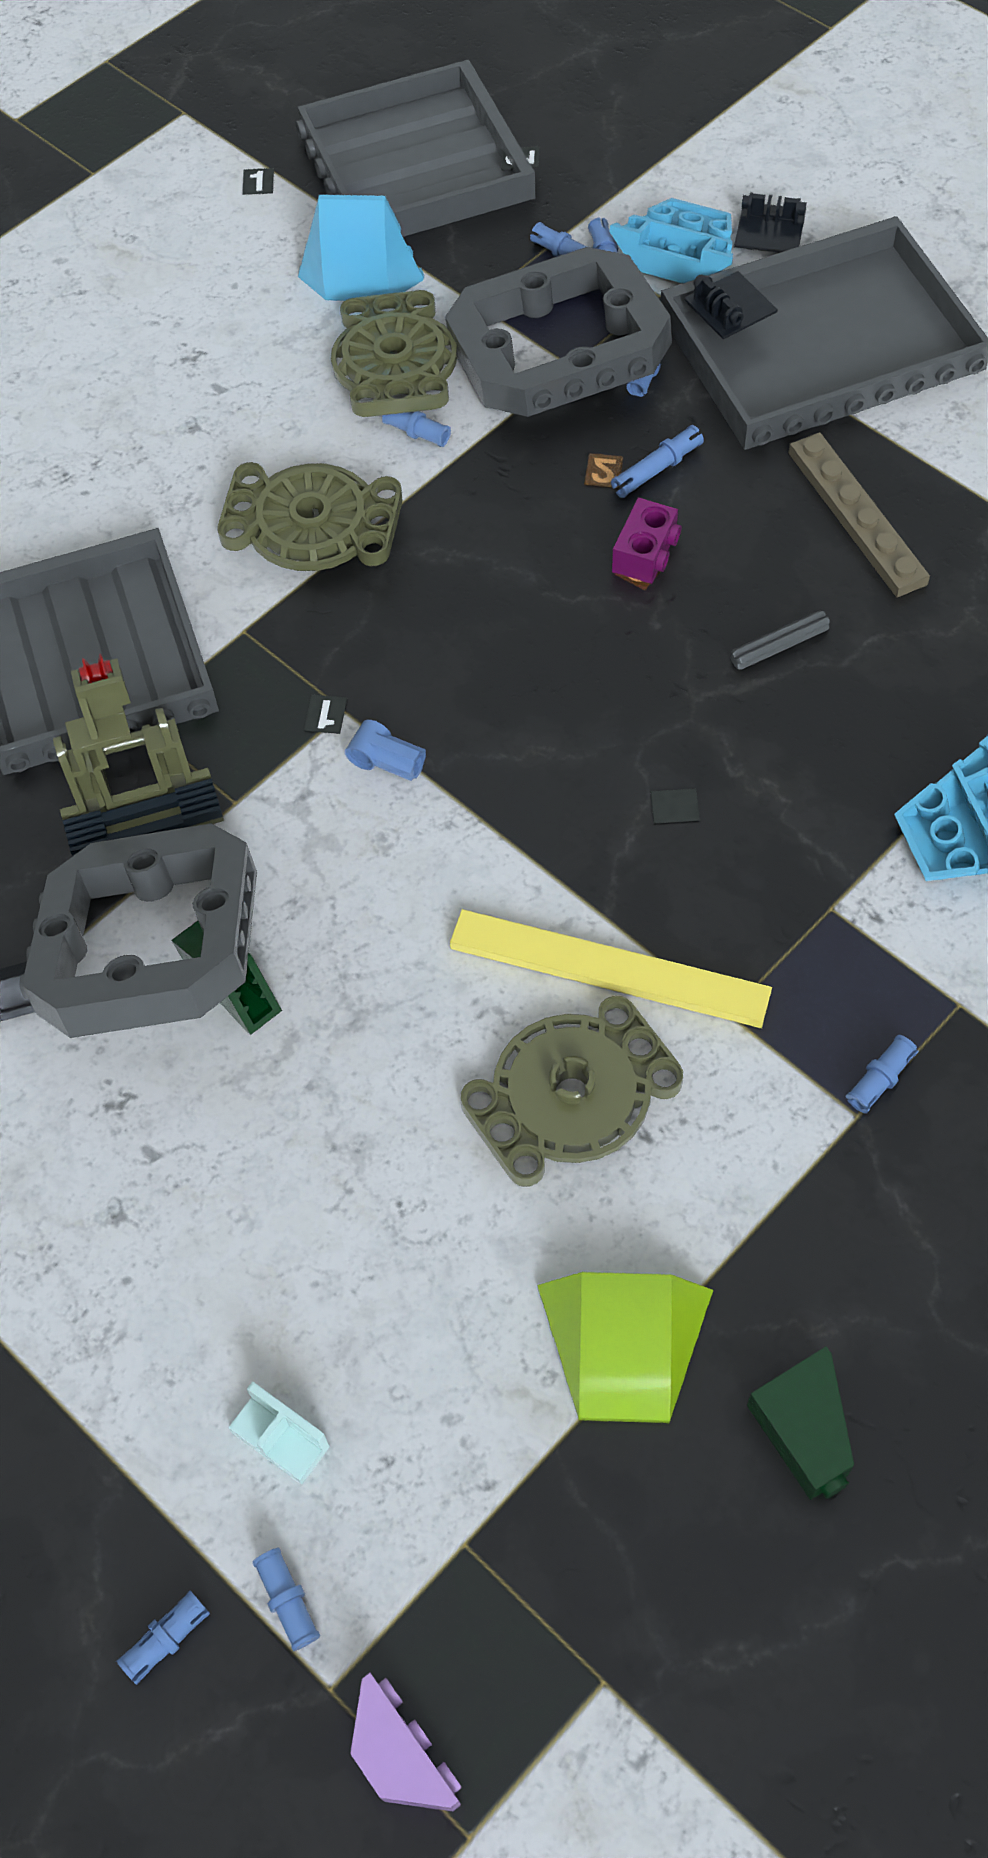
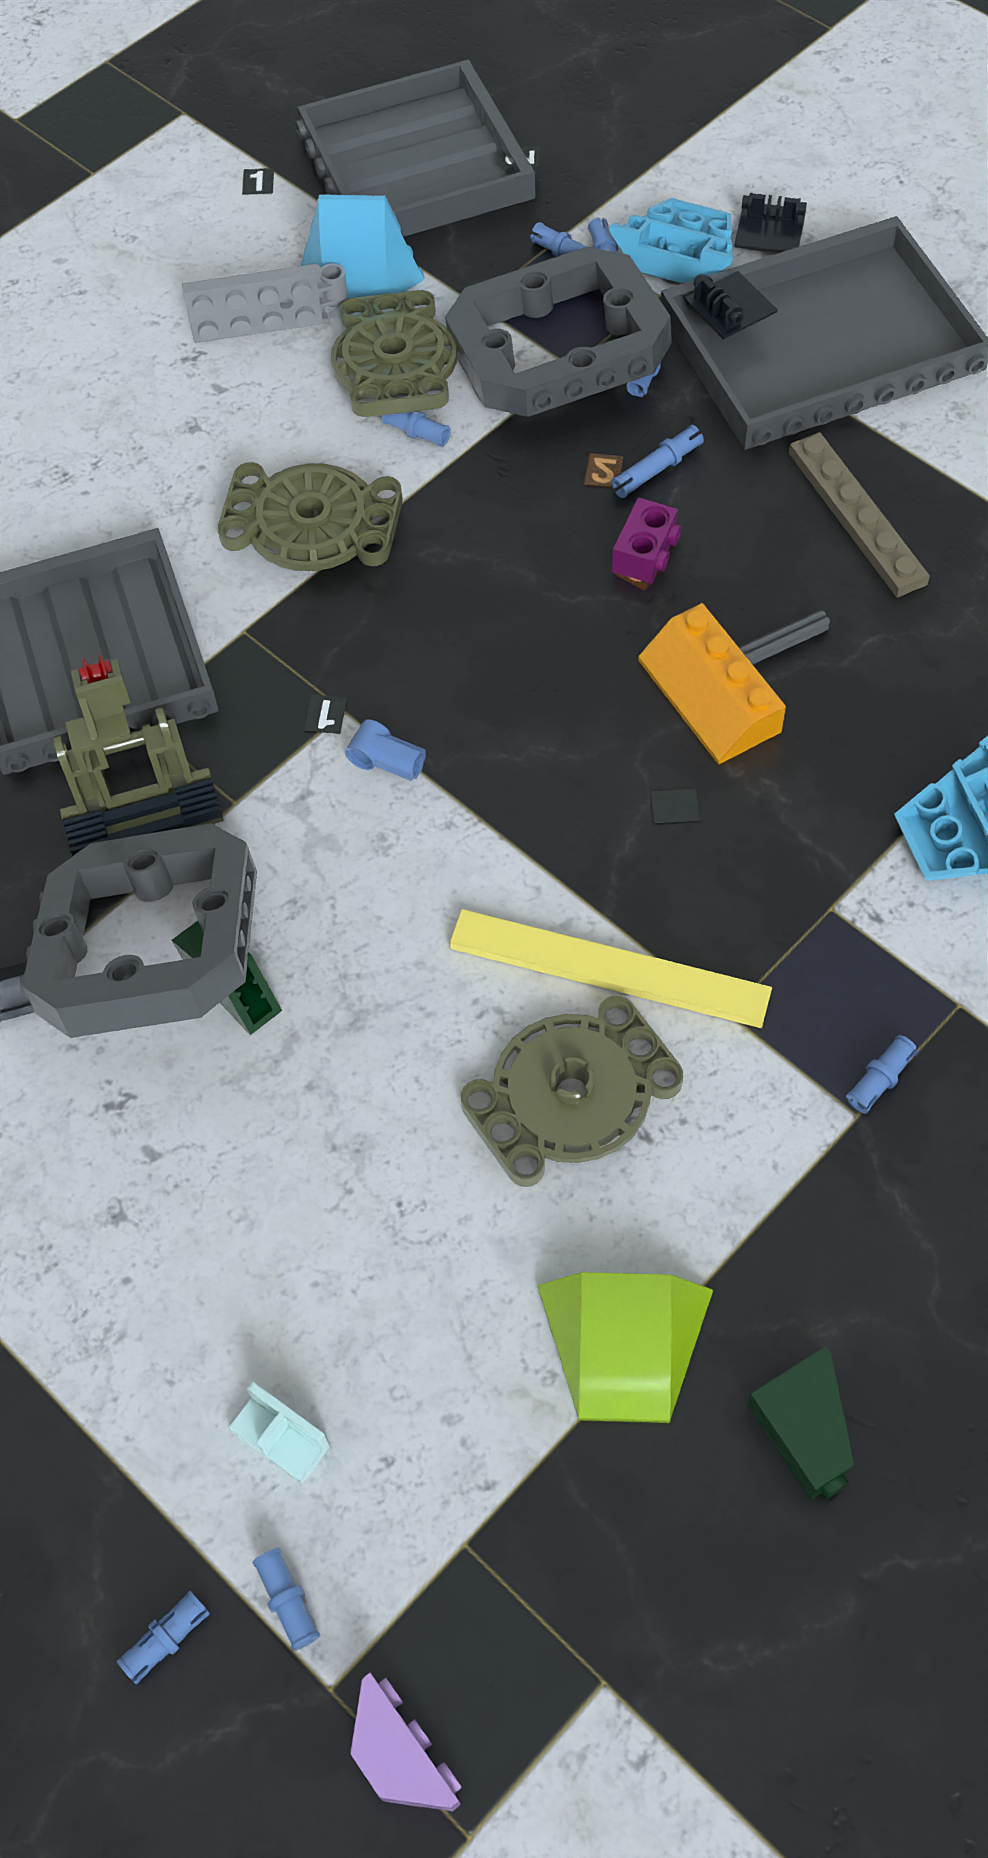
(253, 301): none -> light grey hinge
(712, 684): none -> light orange slope

